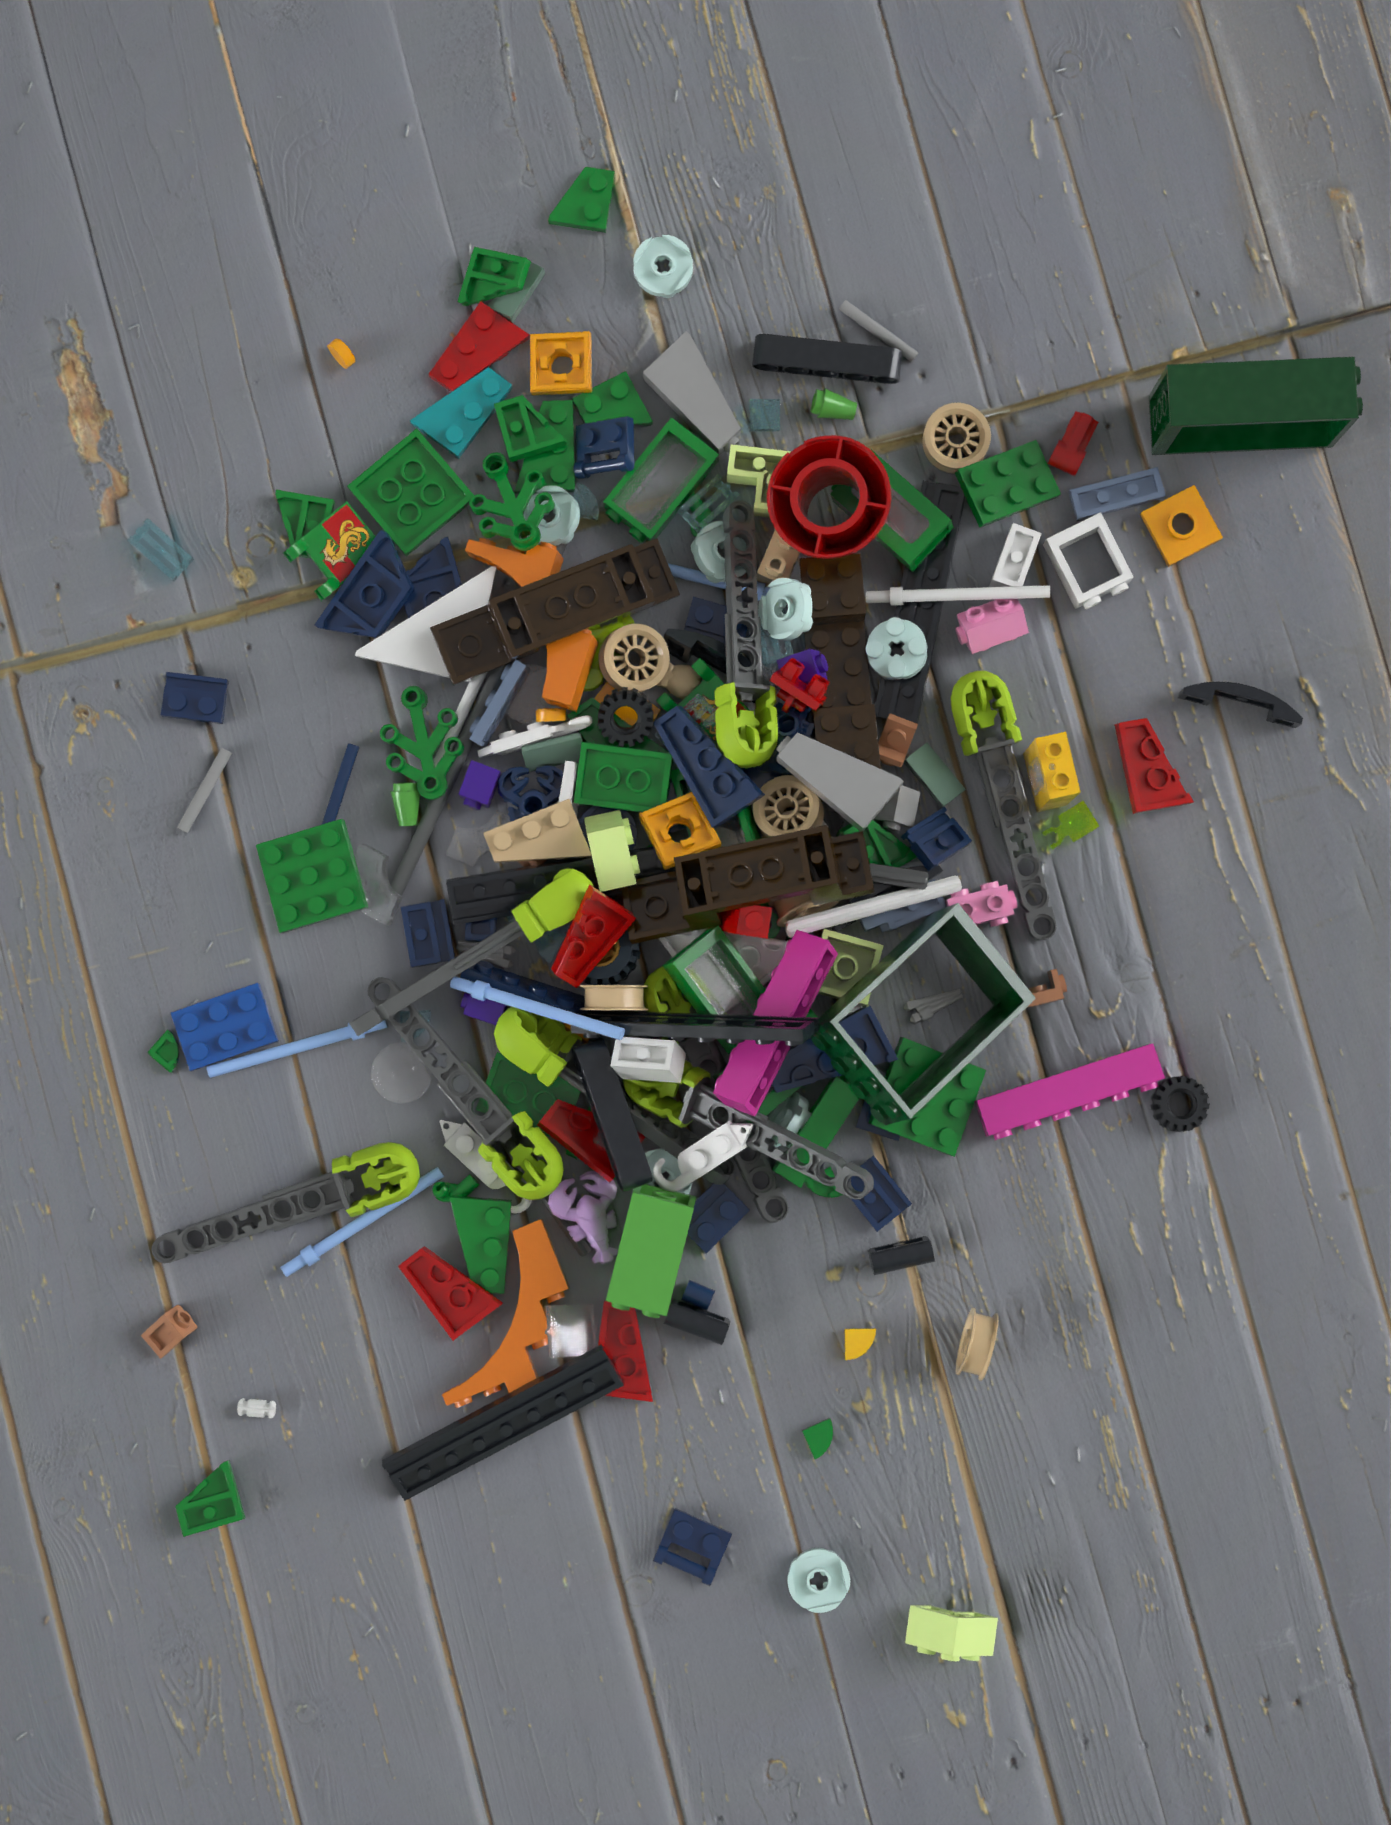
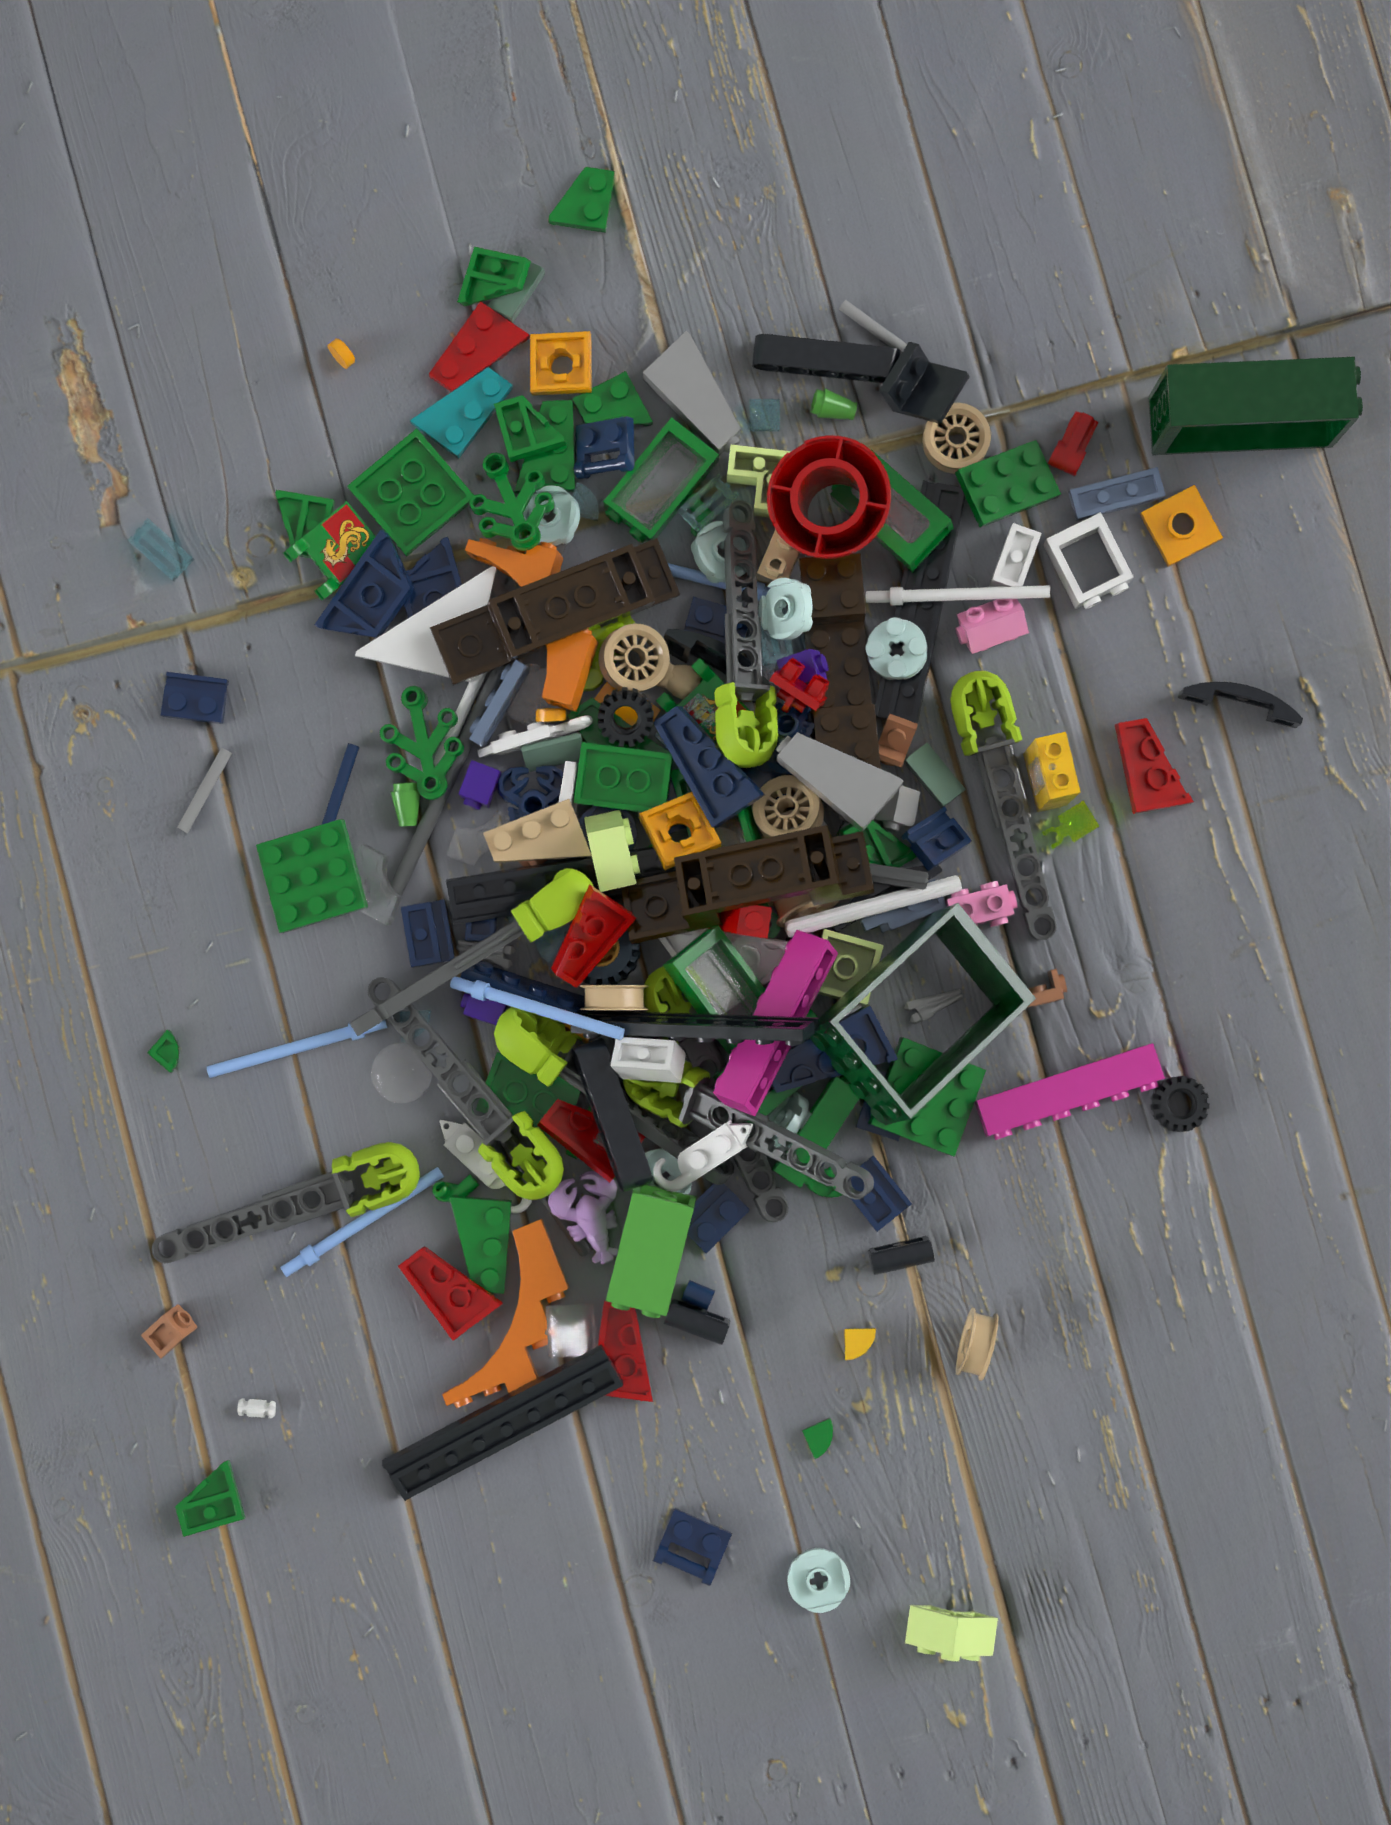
(224, 1027): blue plate -> none
(658, 249): light aqua plate -> none
(922, 387): none -> black bracket

